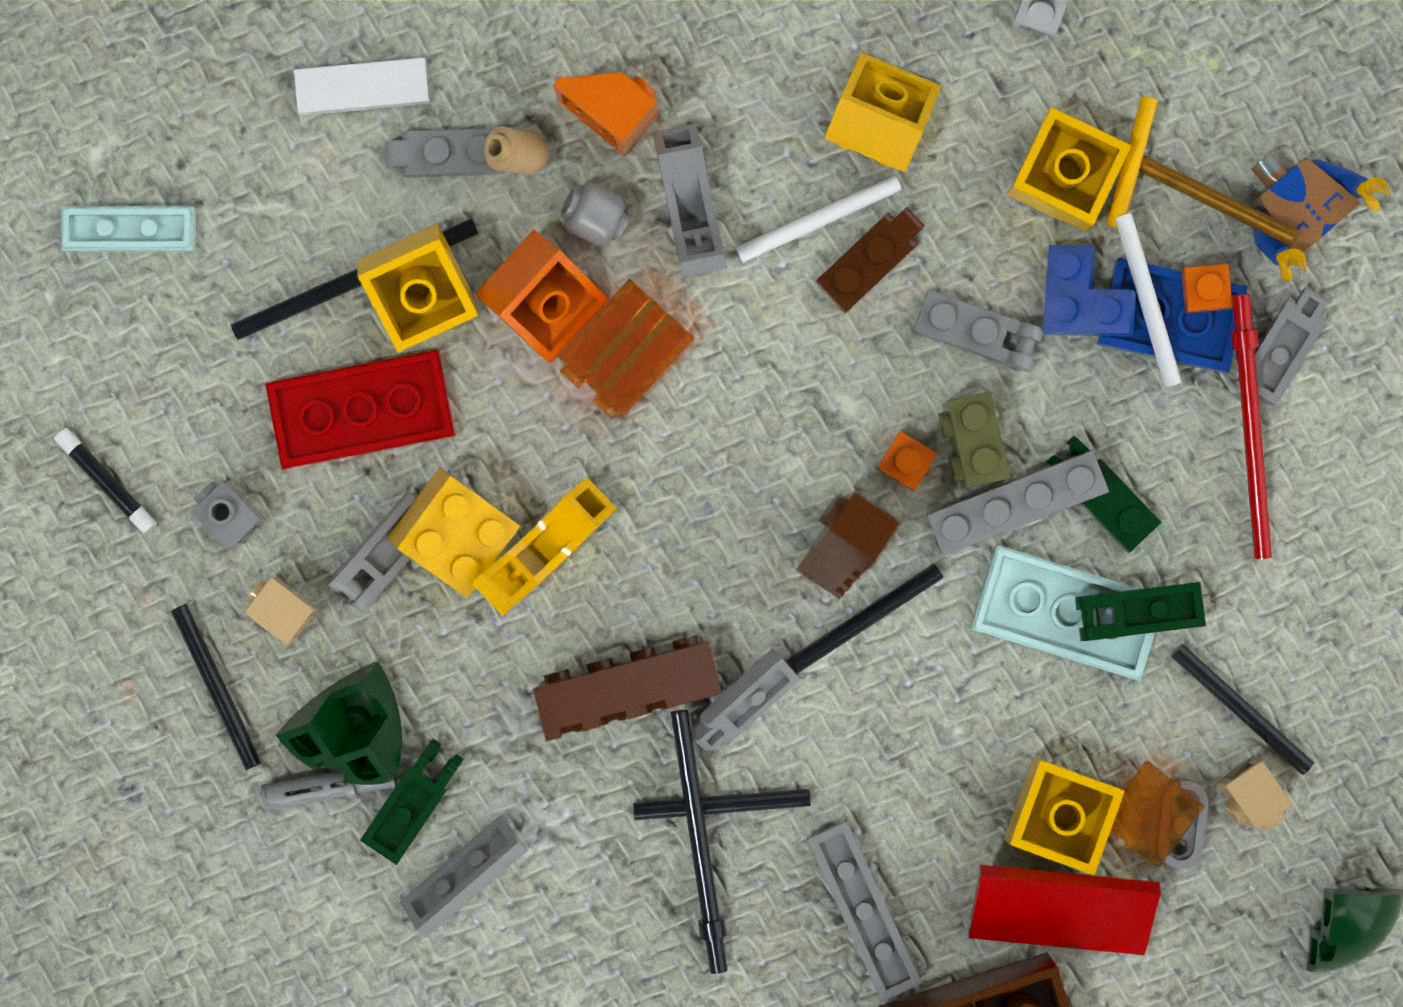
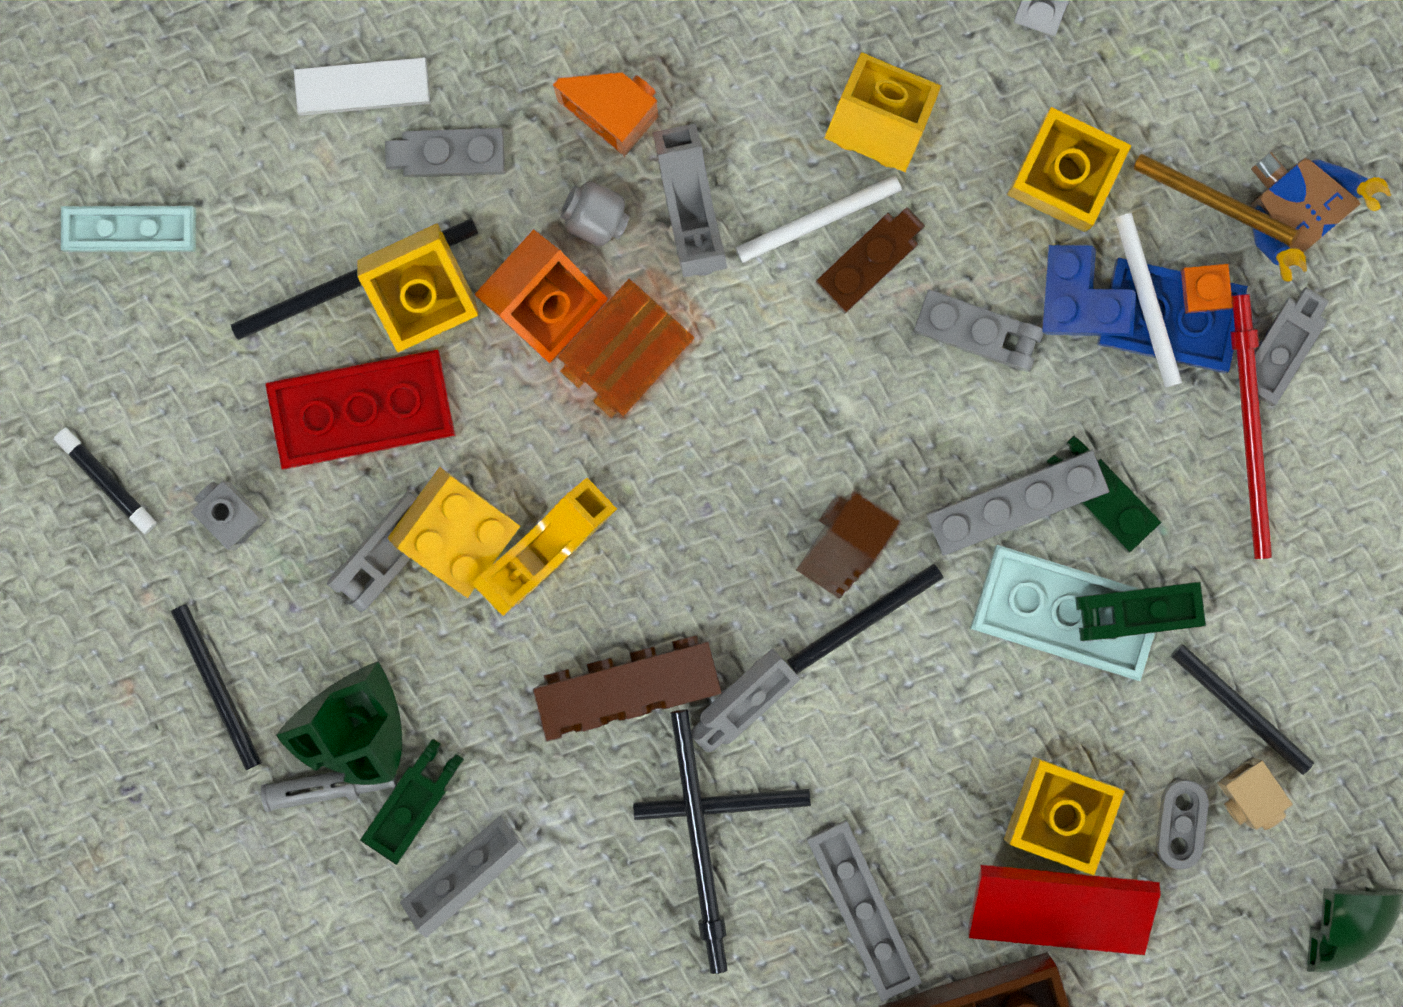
(280, 609): tan brick -> none
(515, 151): tan brick -> none
(907, 461): orange plate -> none
(975, 441): olive brick -> none
(1132, 163): yellow bar -> none
(1154, 814): clear orange piece -> none

